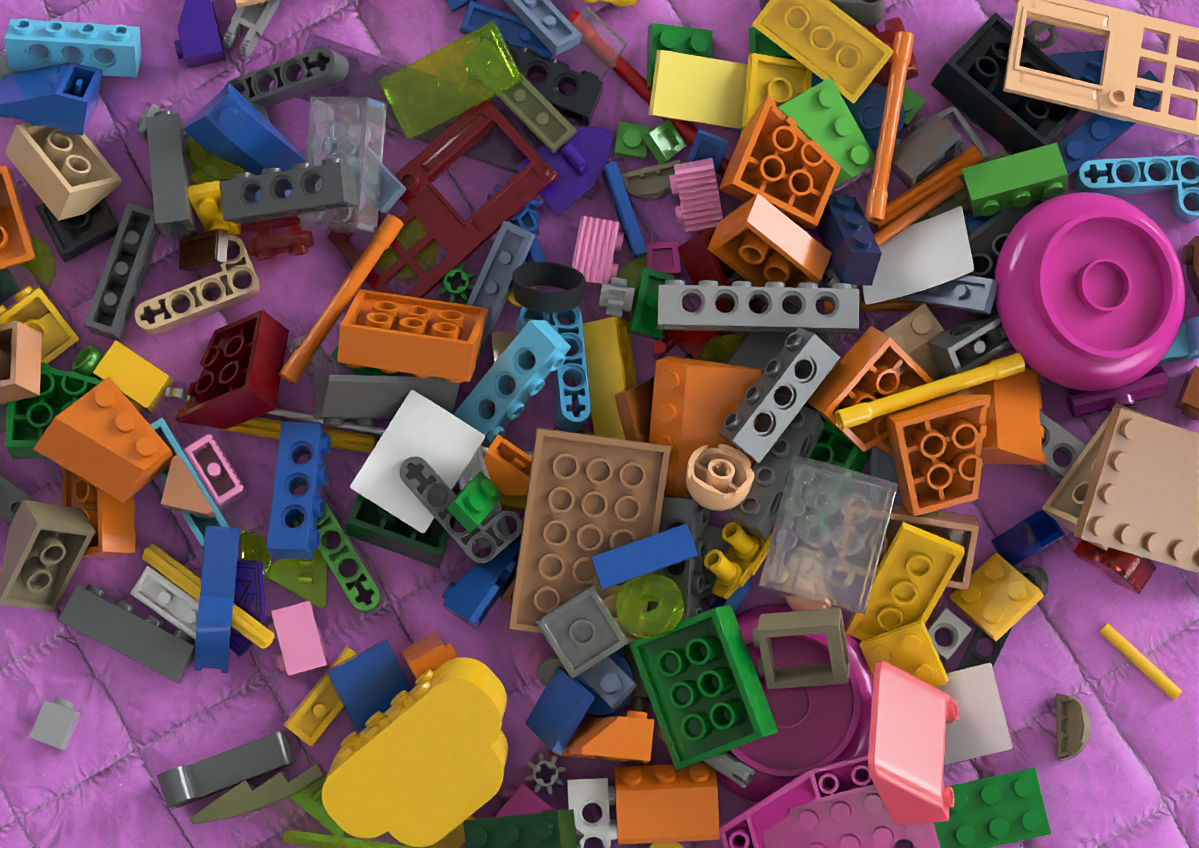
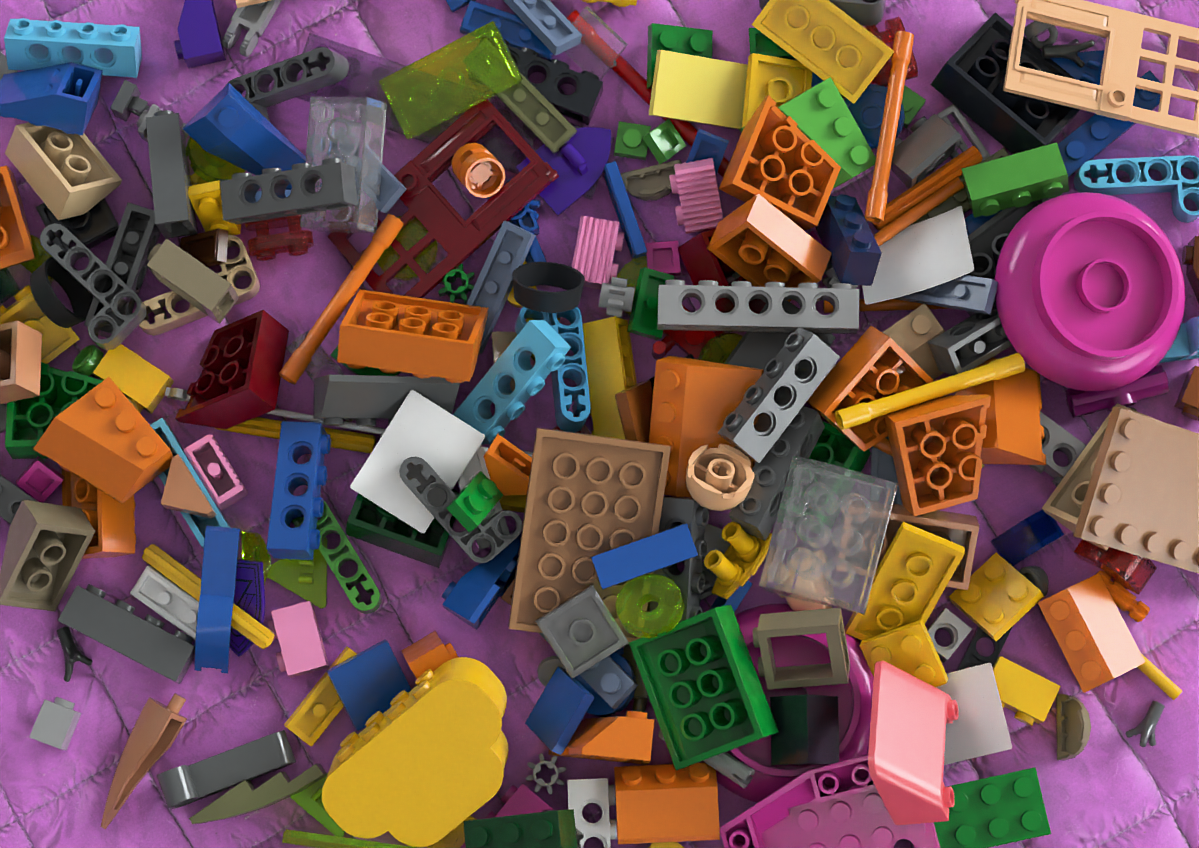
(39, 479): none -> dark pink plate
(49, 302): none -> black tyre
(70, 651): none -> pearl dark grey bar
(90, 279): none -> dark grey beam
(128, 101): none -> dark grey tile
(148, 741): none -> nougat piece
(192, 280): none -> dark tan window
(478, 170): none -> orange wheel
(806, 730): none -> black slope
(1024, 691): none -> yellow brick
(1067, 51): none -> pearl dark grey bar
(1091, 632): none -> orange slope
(1125, 599): none -> orange axle
(1148, 725): none -> dark grey bar

